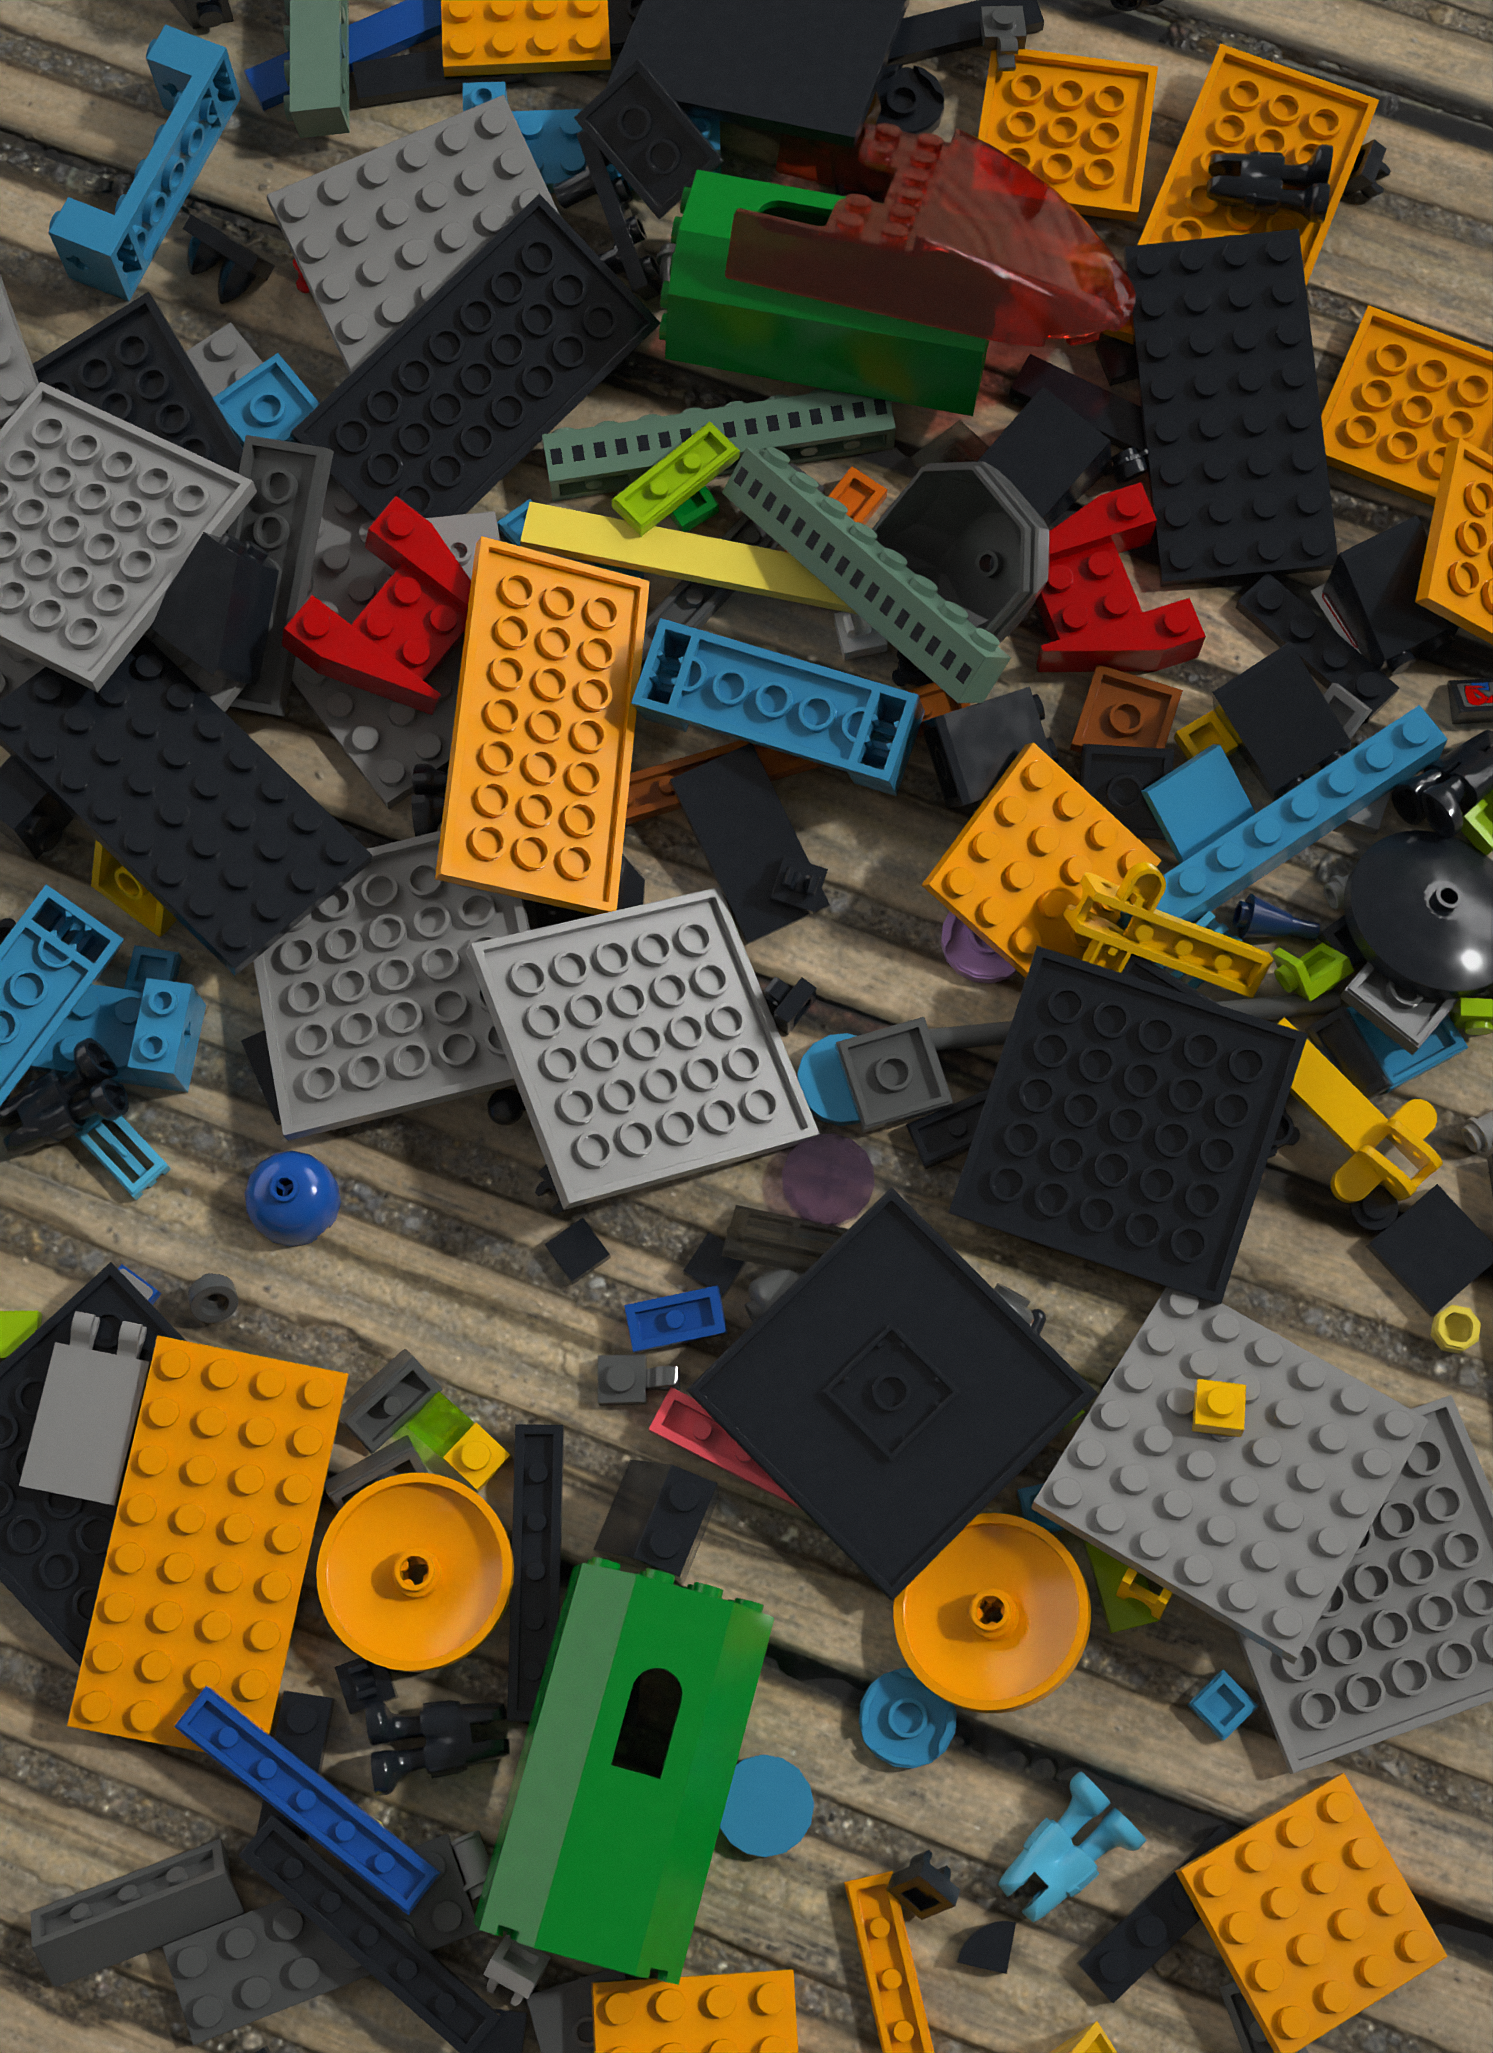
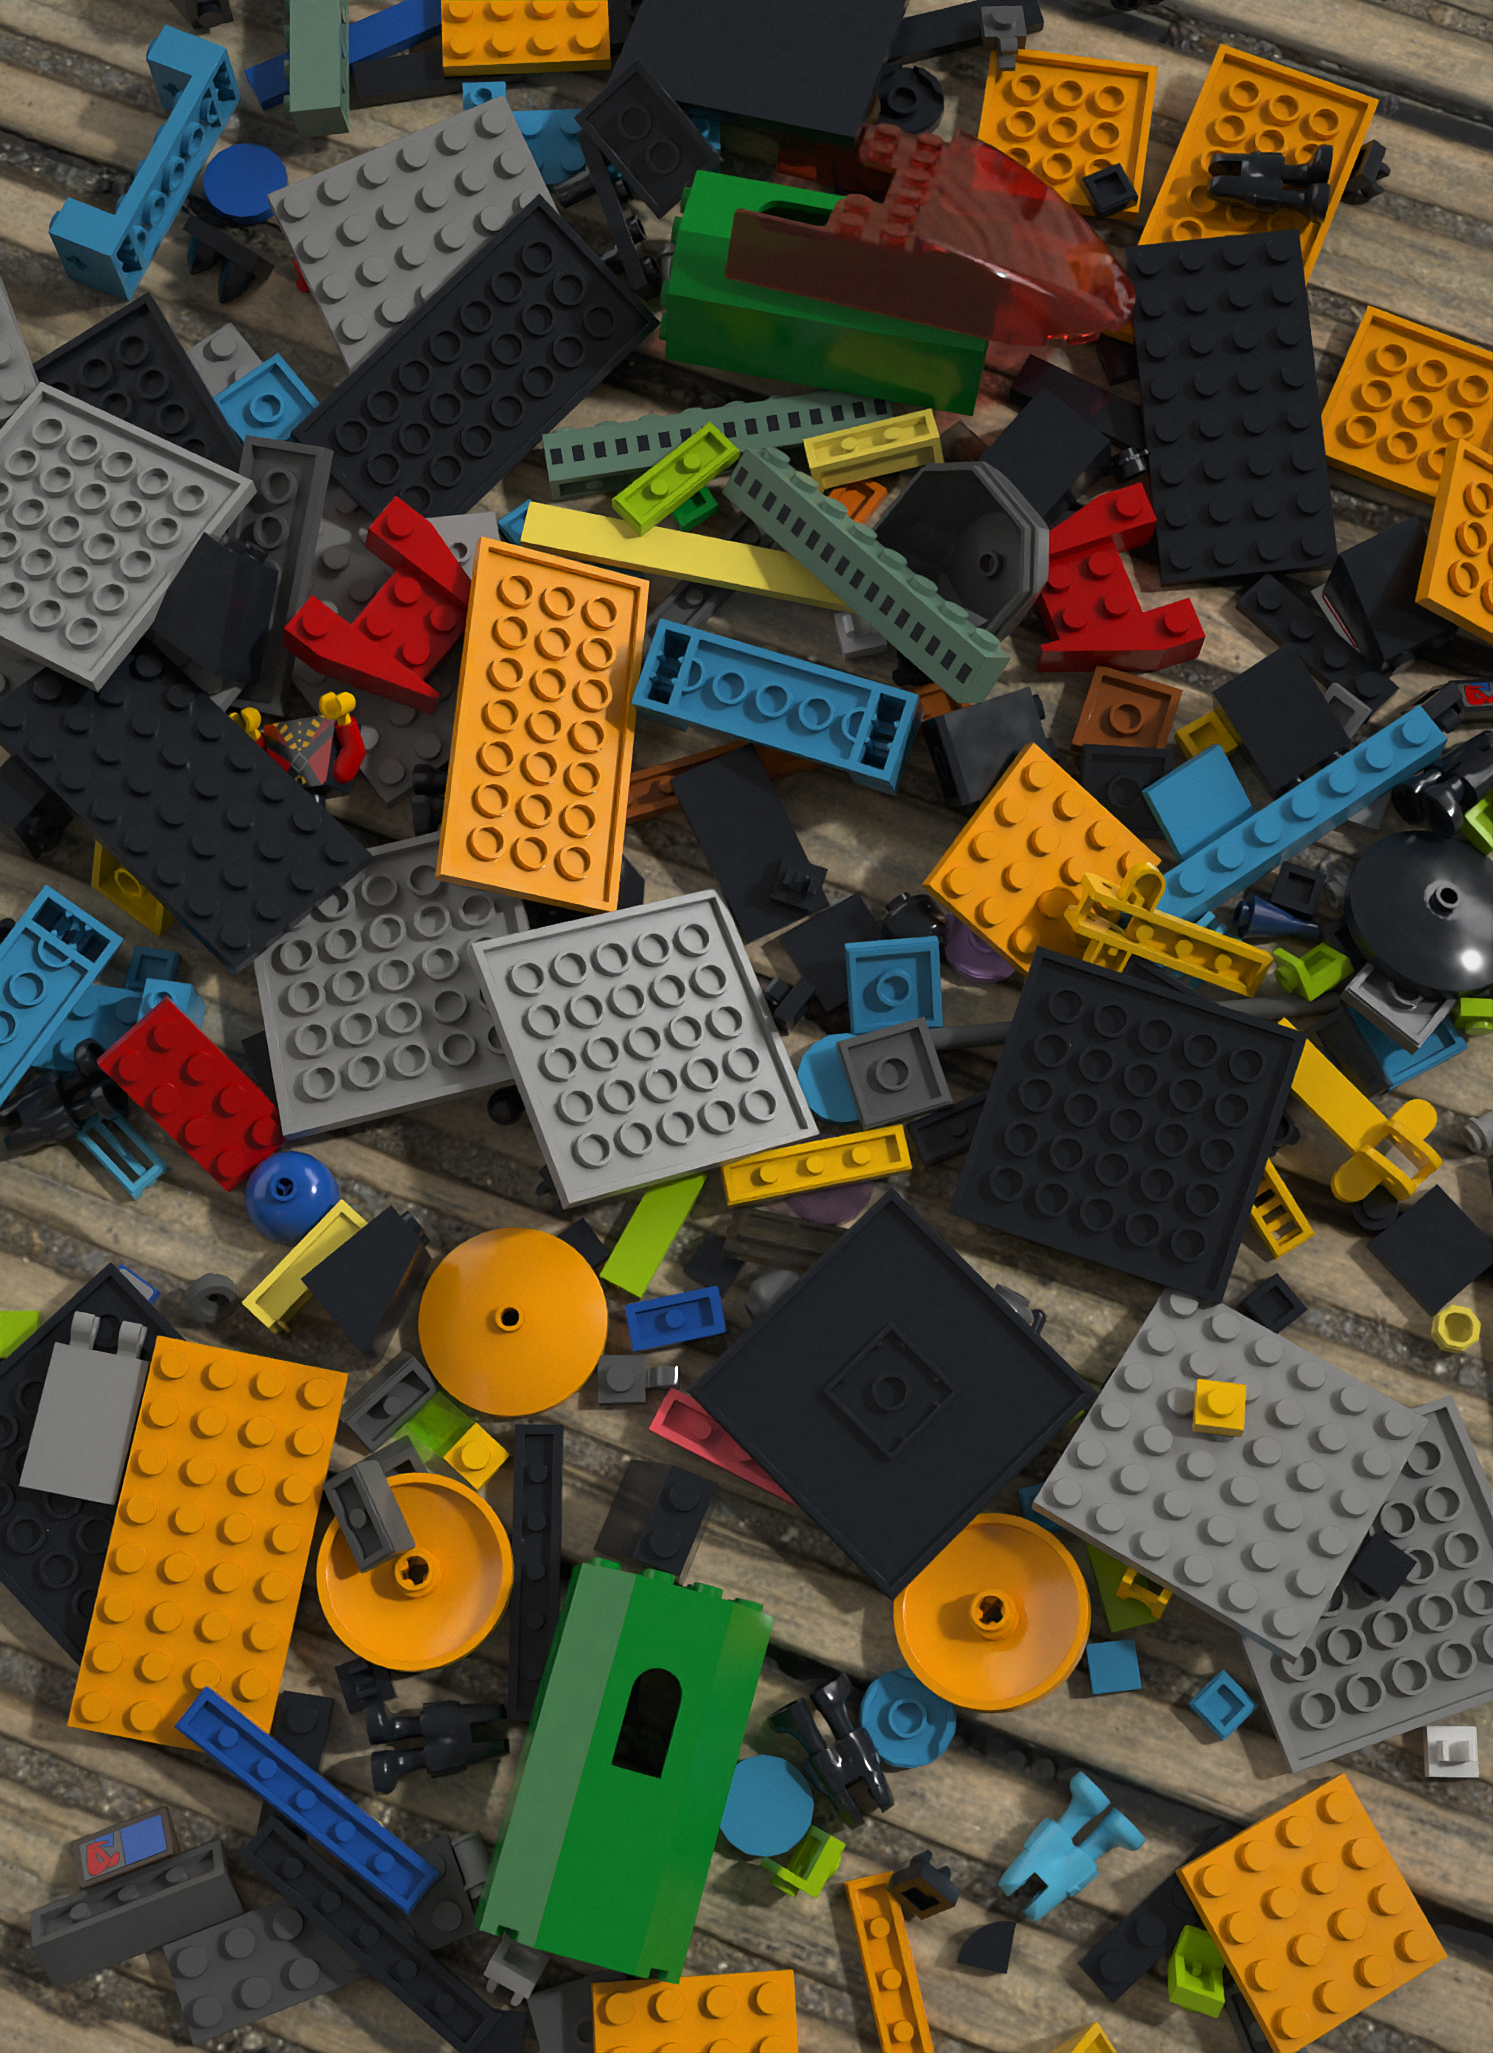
(125, 1848): none -> slope
(195, 1093): none -> red plate
(241, 179): none -> blue tile
(282, 1291): none -> light yellow container
(316, 750): none -> torso
(368, 1515): none -> dark grey slope
(373, 1280): none -> black slope
(524, 1365): none -> light orange dish
(651, 1233): none -> lime tile
(810, 1866): none -> lime bracket
(816, 1166): none -> yellow tile
(819, 948): none -> black tile
(837, 1765): none -> black piece
(873, 449): none -> light yellow container
(893, 983): none -> dark azure tile
(915, 918): none -> black head
(1109, 191): none -> black tile
(1112, 1667): none -> dark azure tile
(1196, 1973): none -> lime bracket
(1273, 1305): none -> black tile
(1281, 1196): none -> yellow slope
(1297, 890): none -> black plate
(1381, 1567): none -> black tile
(1437, 705): none -> black tile
(1450, 1751): none -> white tile

